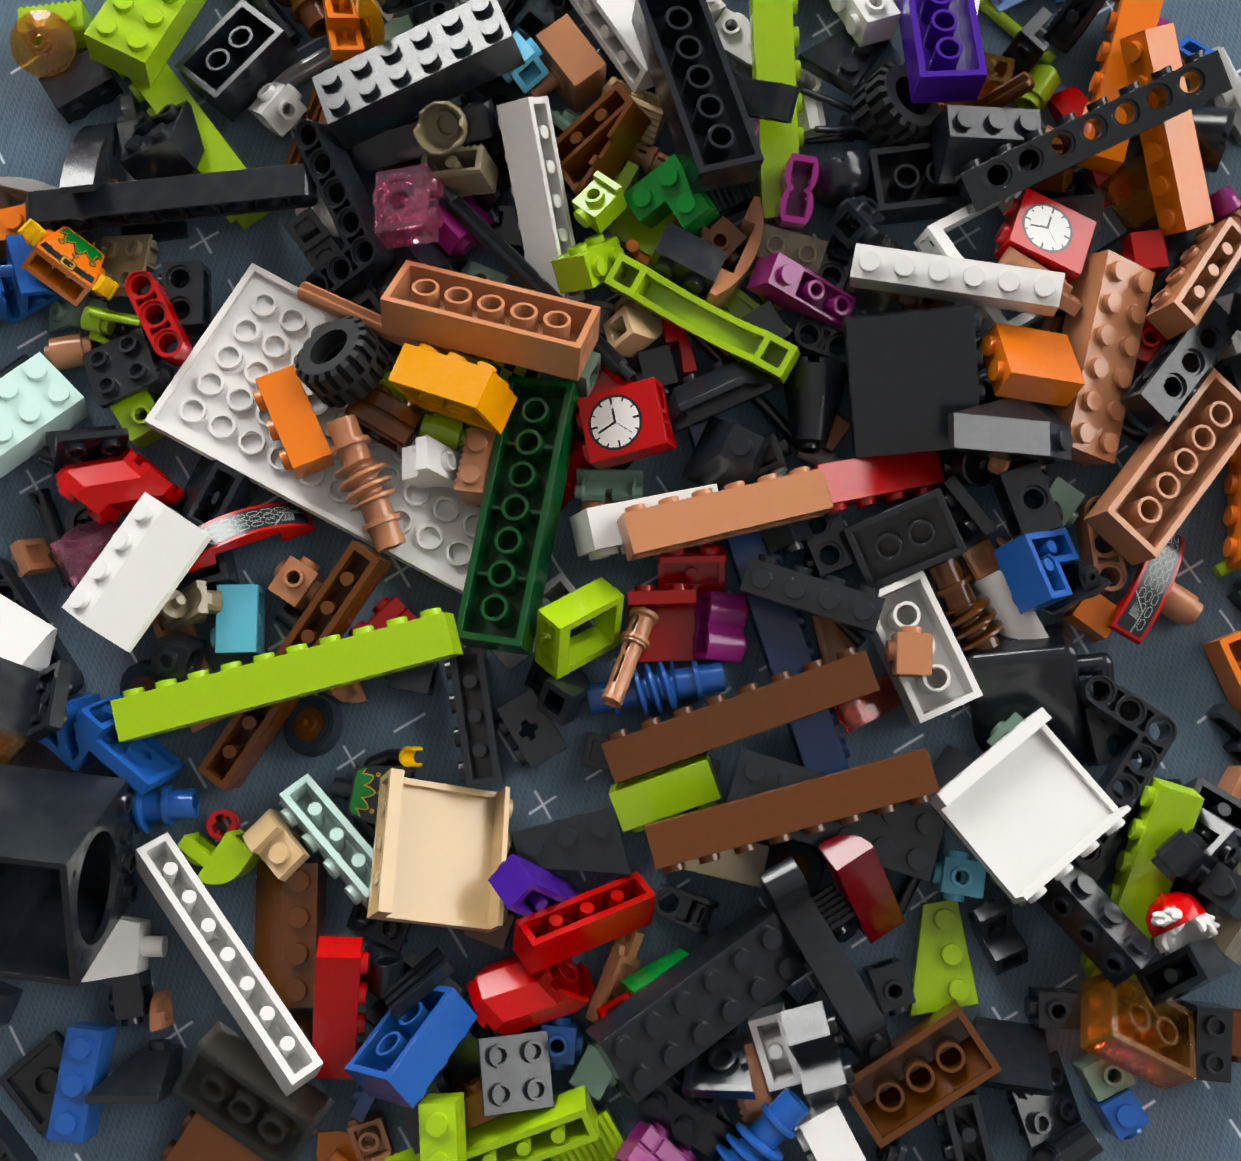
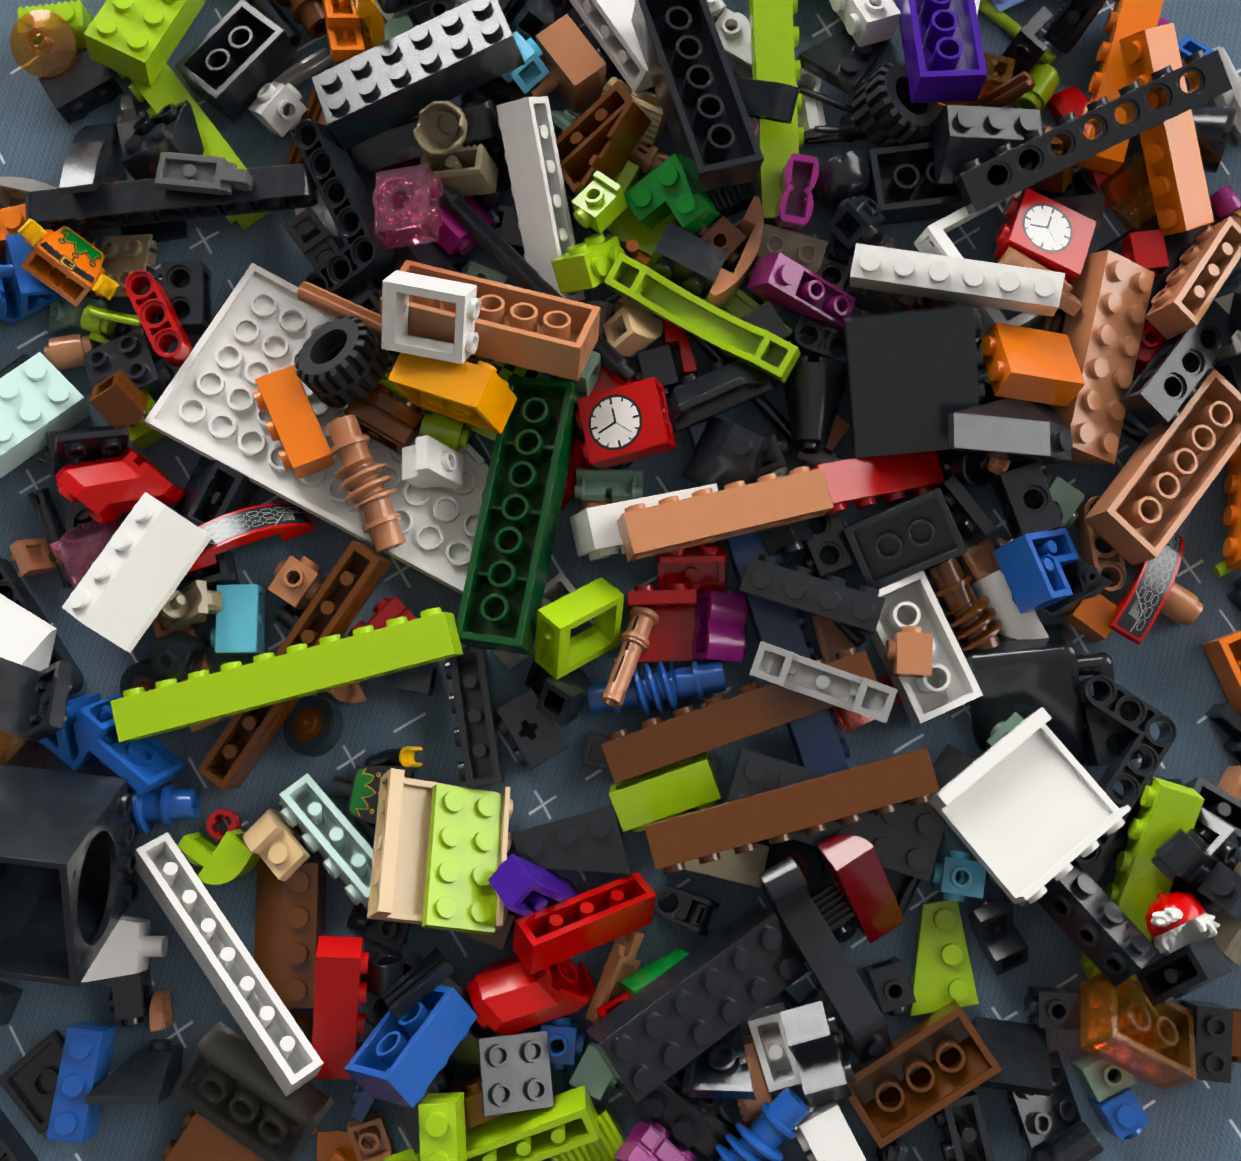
(119, 401): none -> reddish brown brick
(200, 174): none -> dark grey hinge
(395, 316): none -> white window
(462, 859): none -> lime plate
(474, 465): nougat brick -> none
(823, 682): none -> light grey slope

